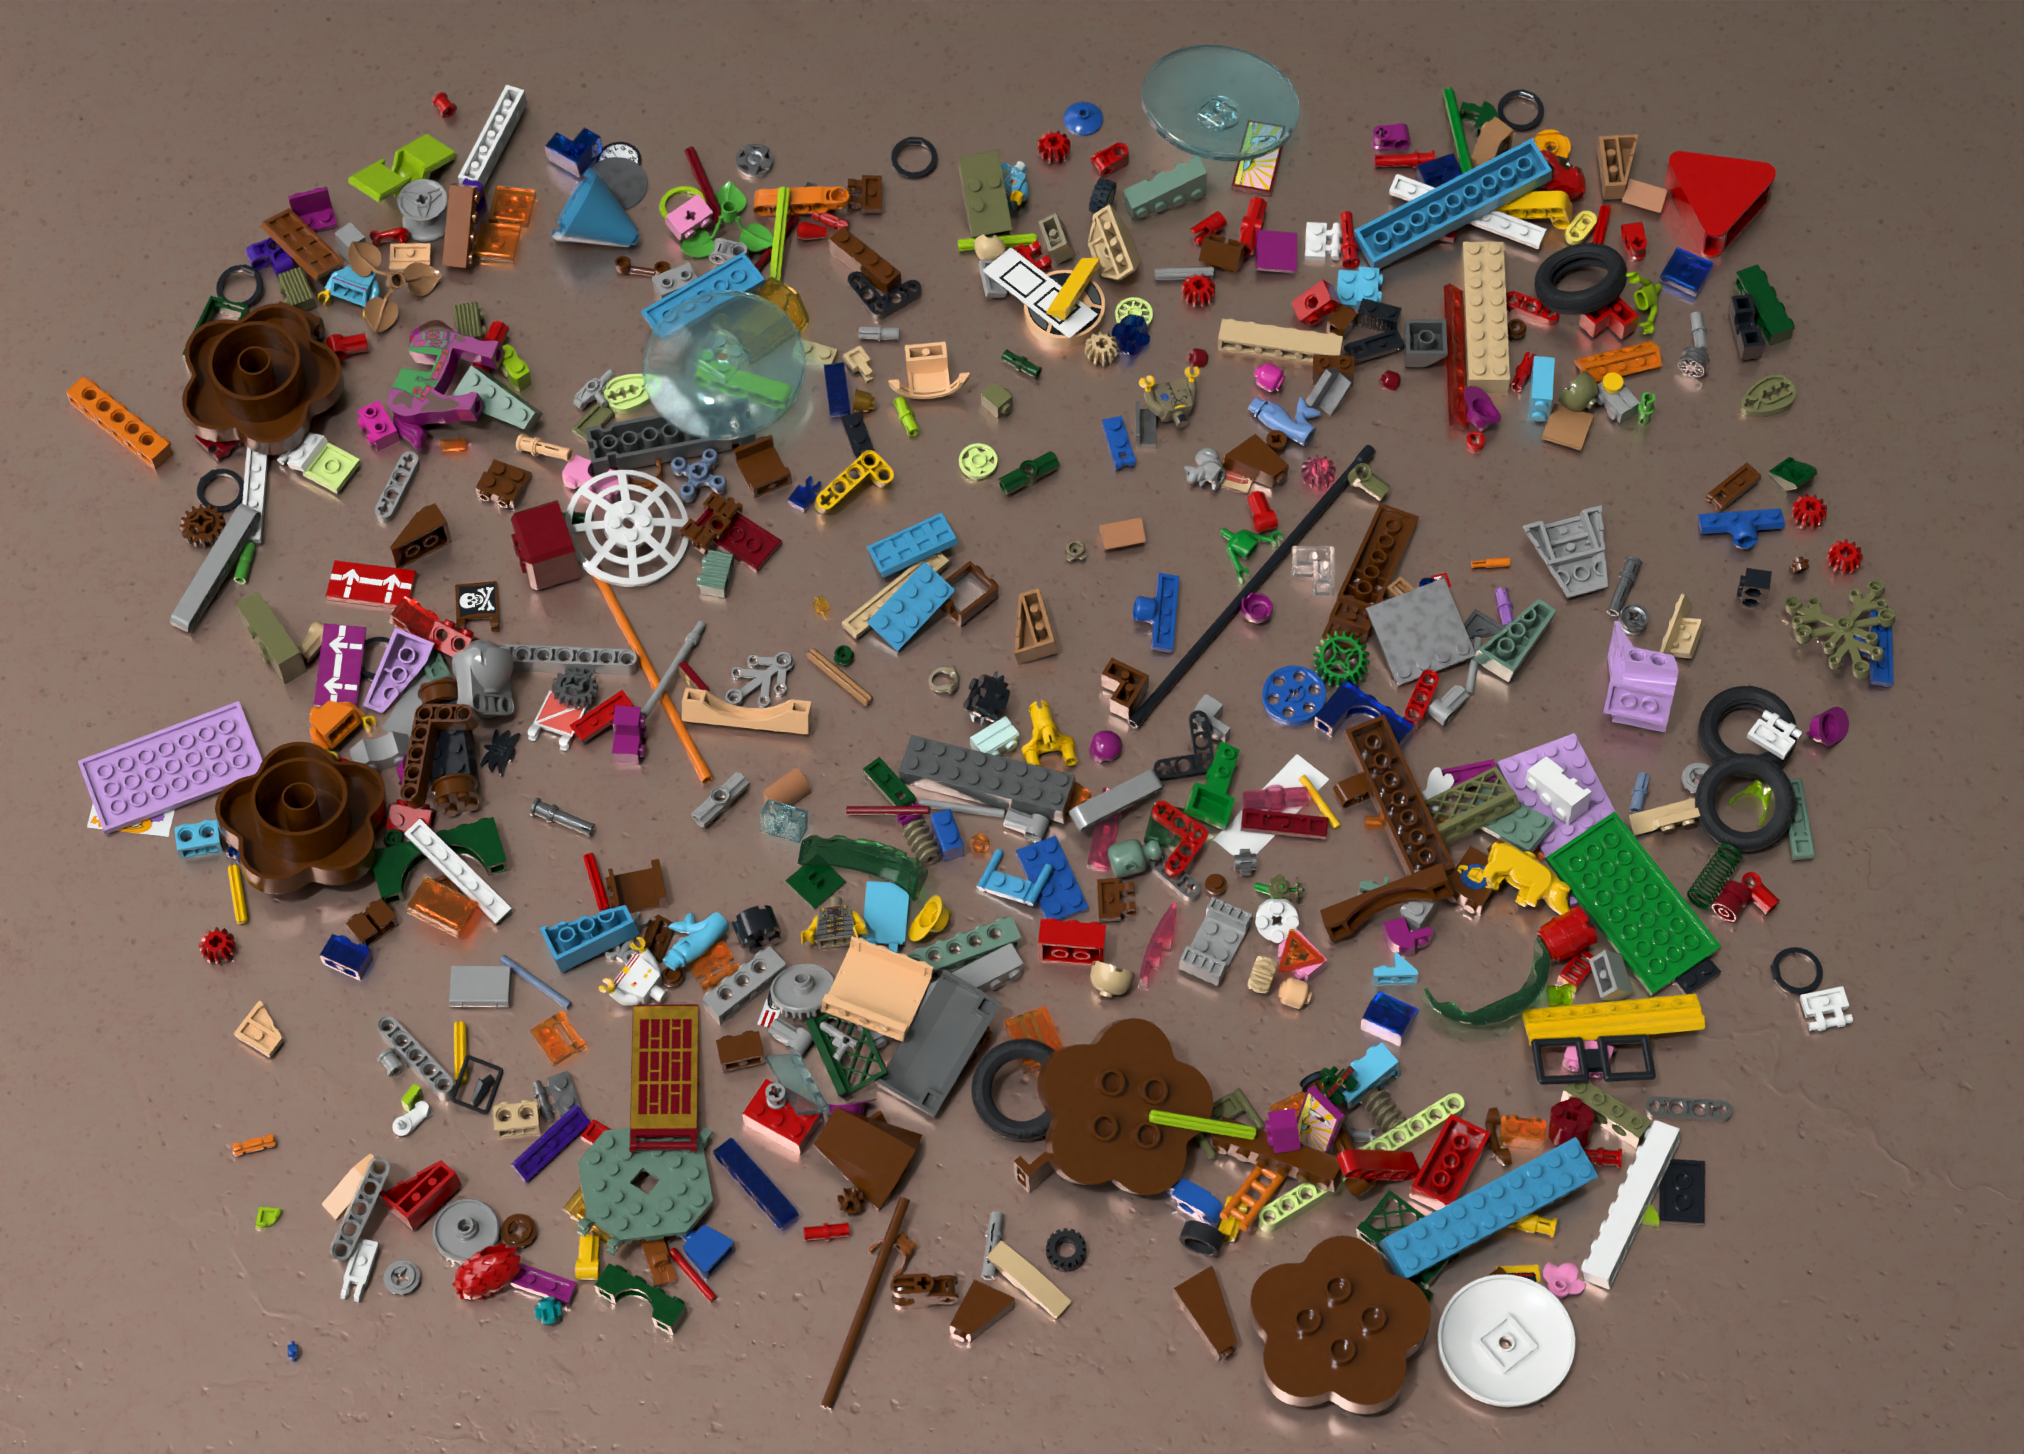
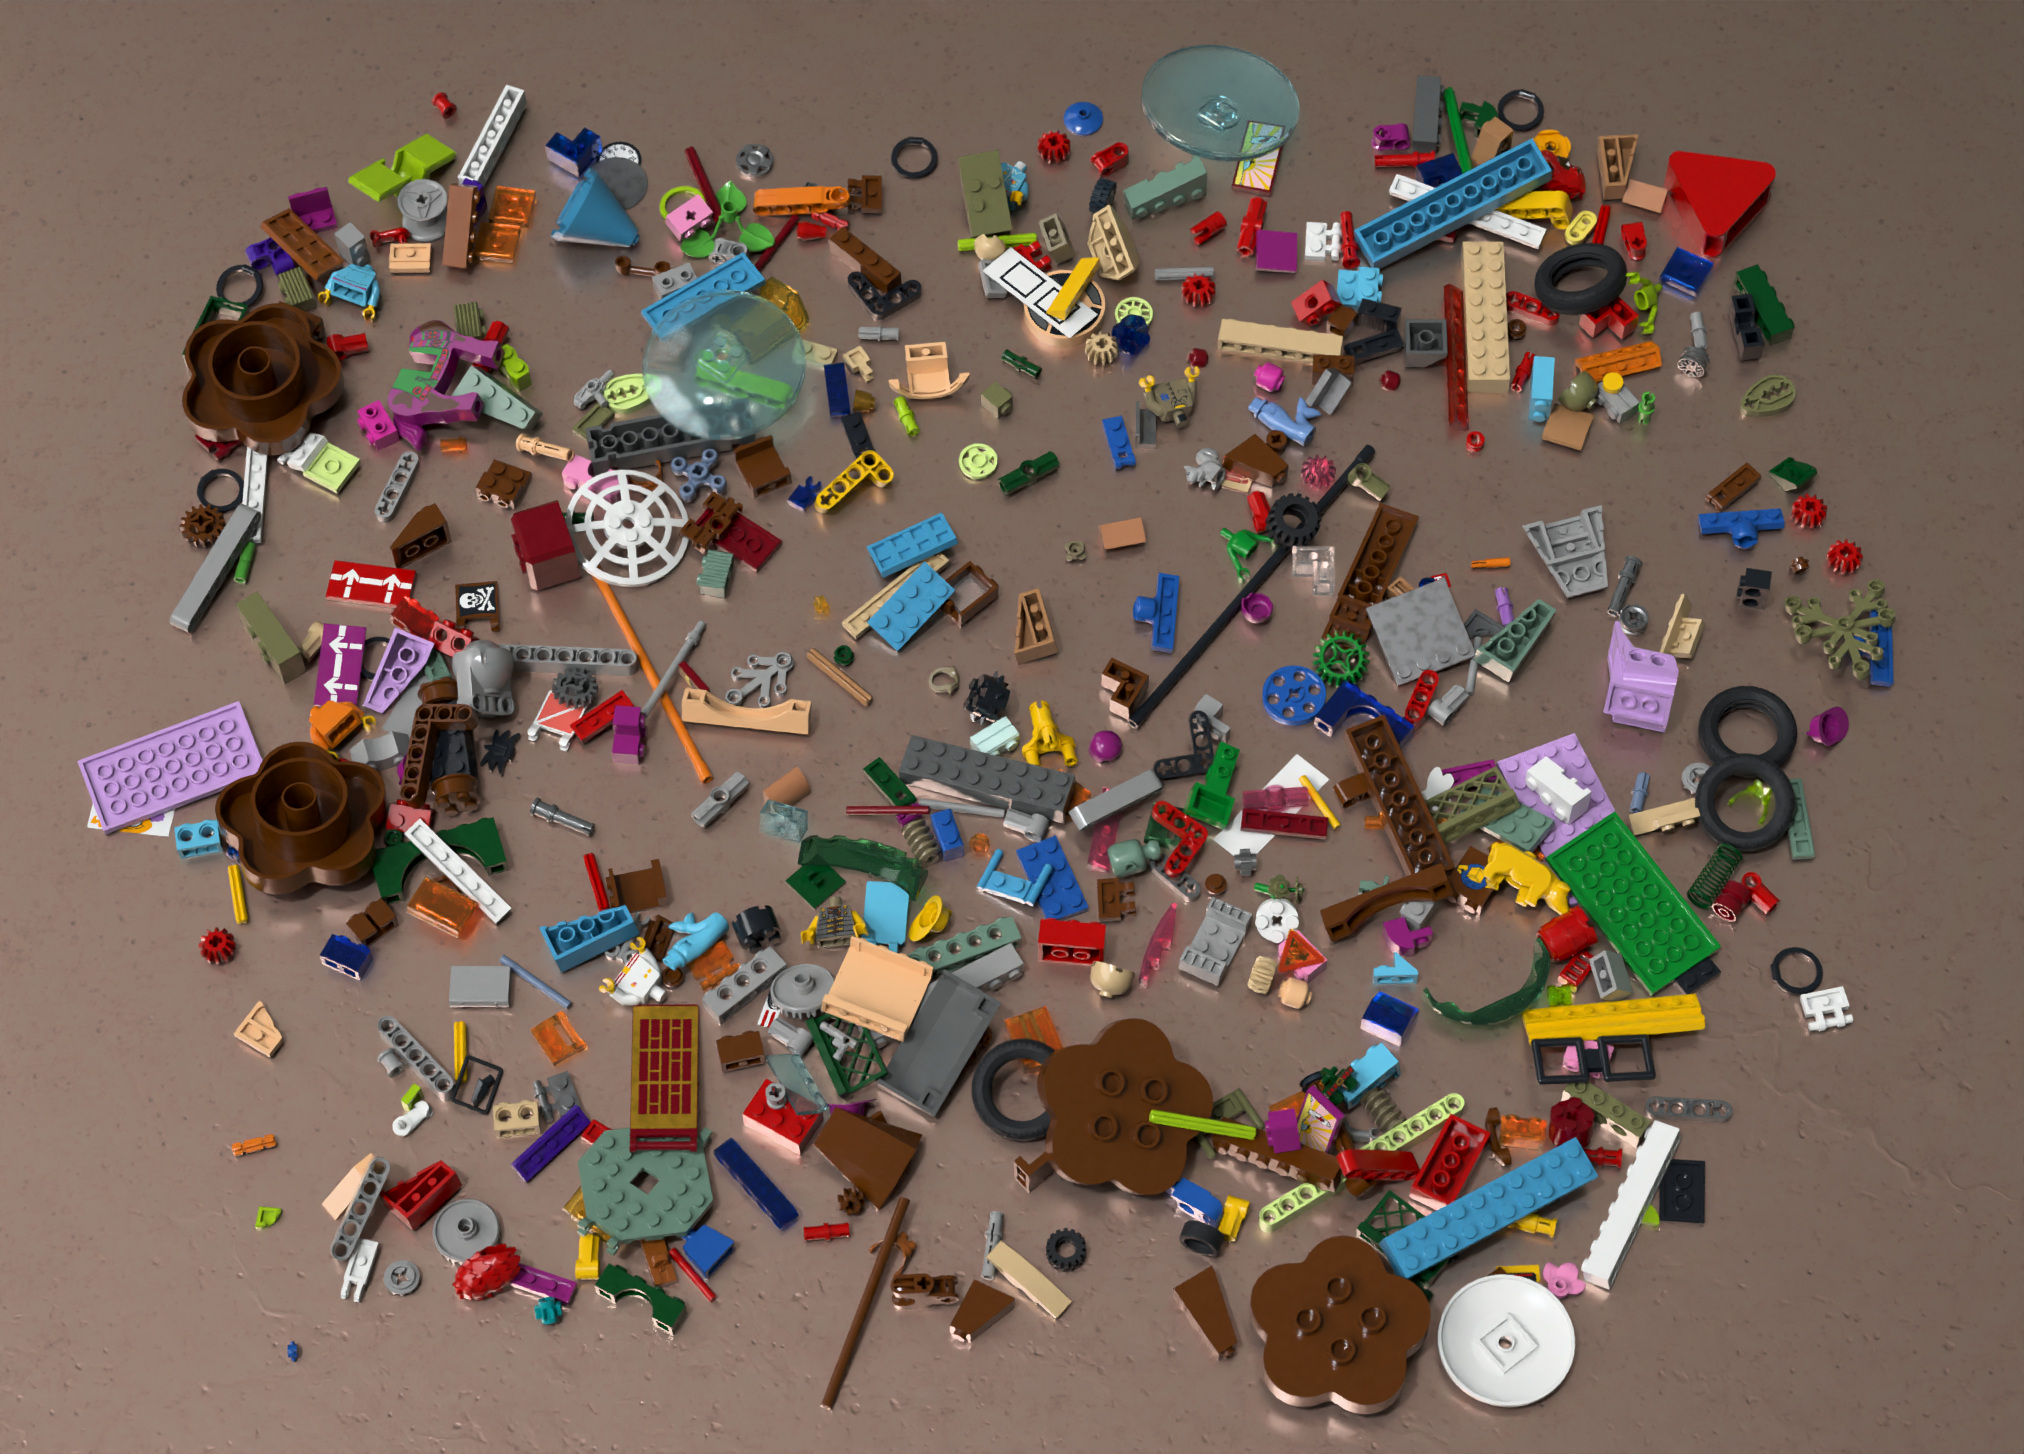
(153, 454): orange brick -> none
(383, 313): medium nougat plant -> none
(509, 1227): reddish brown gear -> none
(779, 232): lime axle -> none
(1218, 253): reddish brown piece -> none
(1257, 1206): orange bar -> none
(1298, 507): none -> black tyre
(1427, 114): none -> dark grey brick
(1481, 408): magenta piece -> none
(1771, 738): white plate -> none

